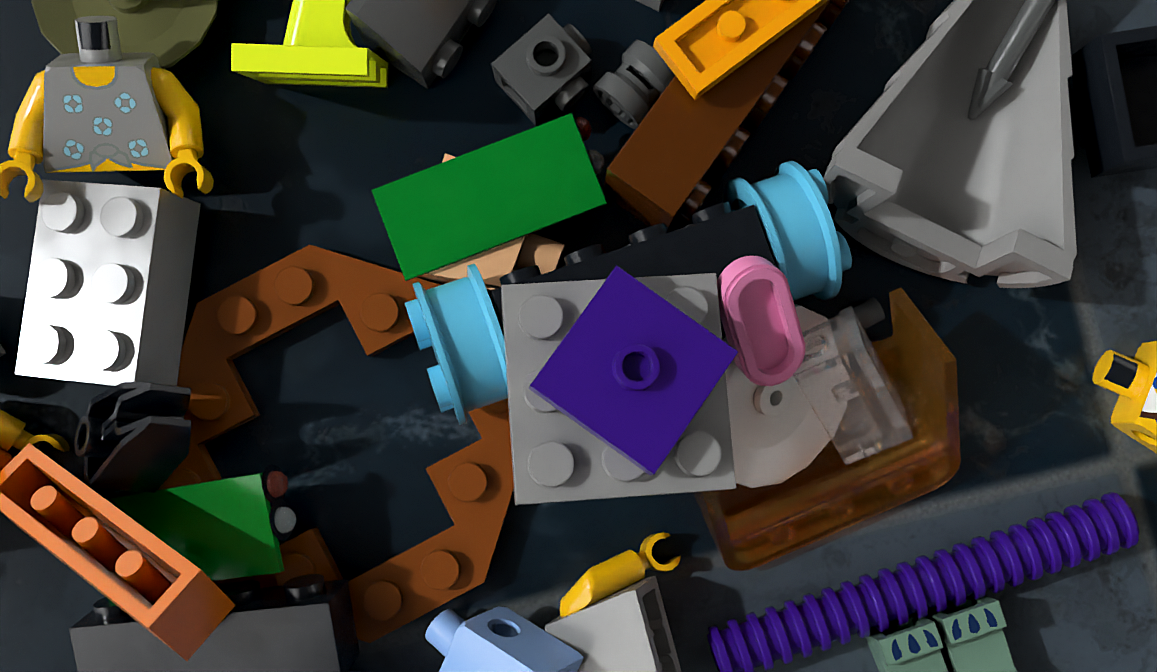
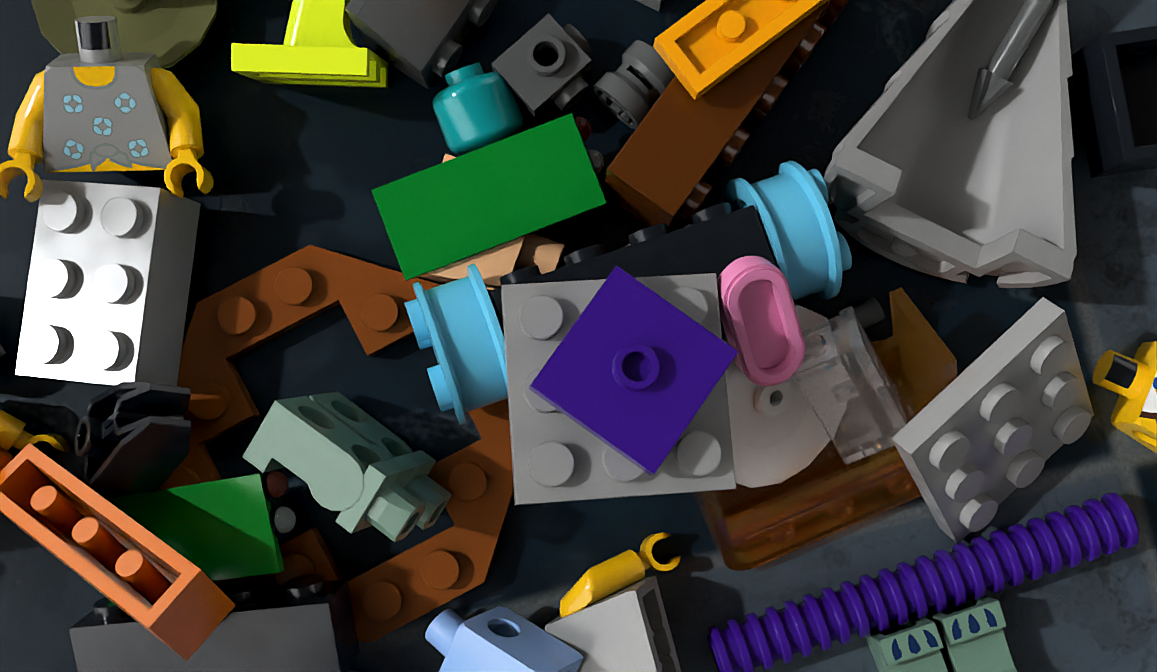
(350, 464): none -> sand green hips
(476, 109): none -> teal head
(998, 422): none -> light grey plate

